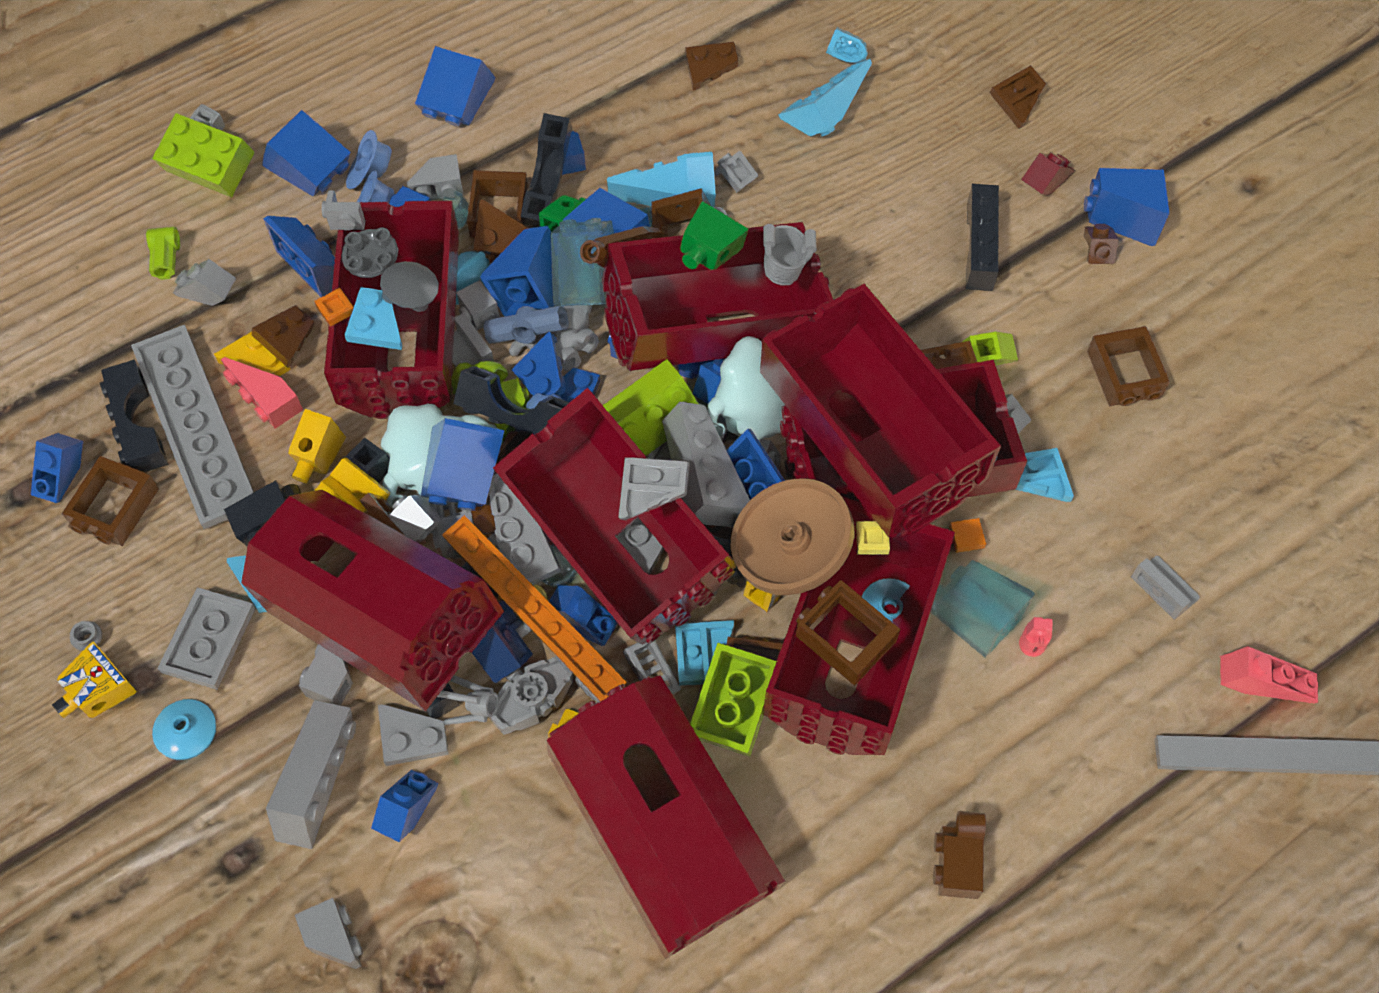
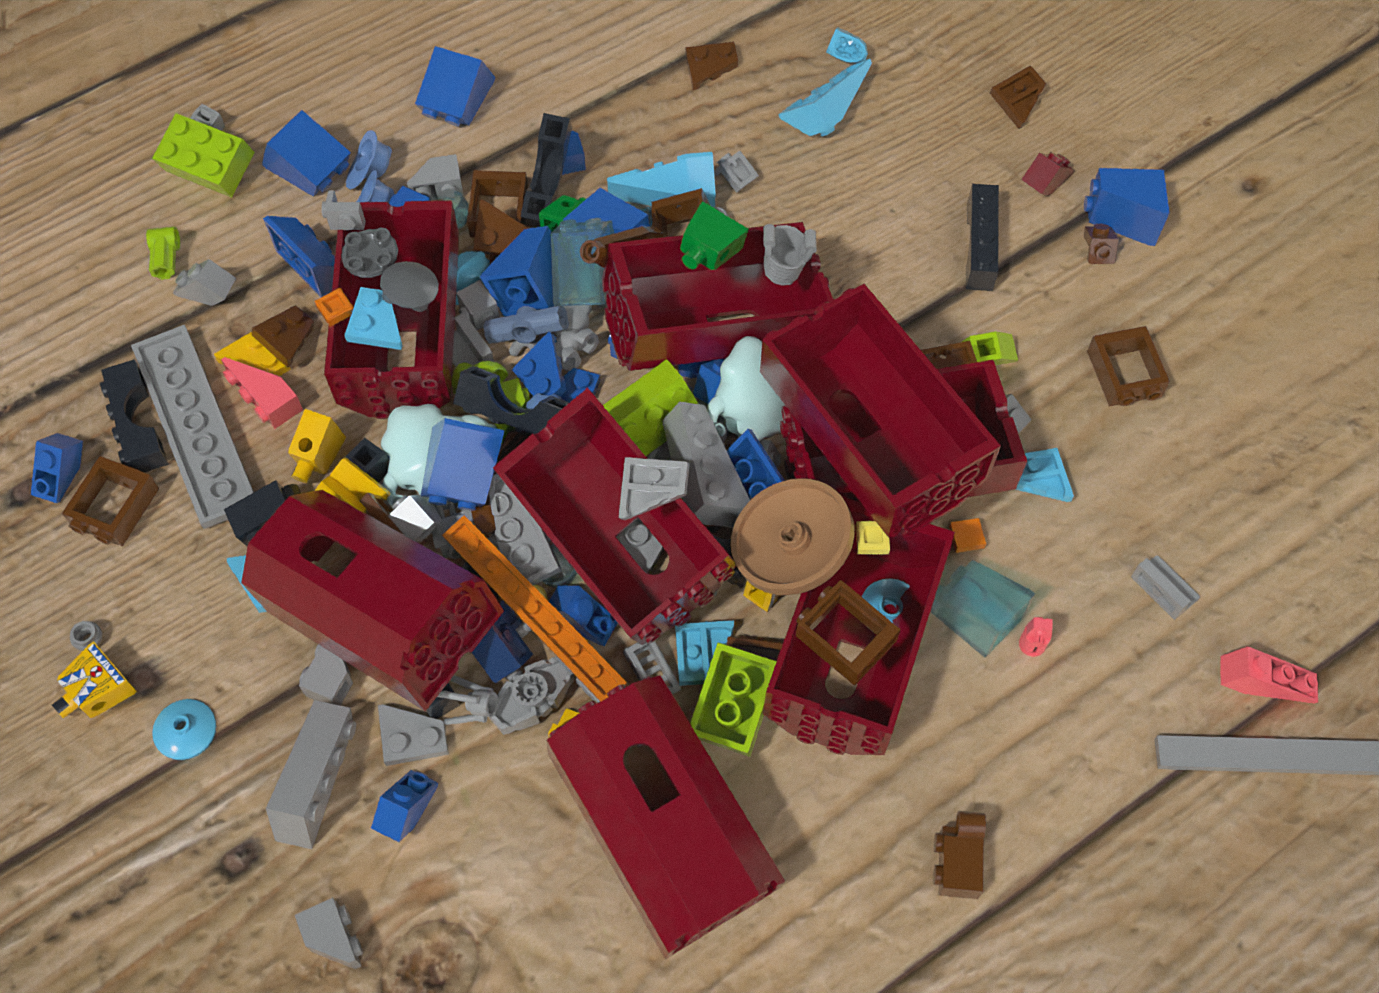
(206, 638): light grey plate -> none

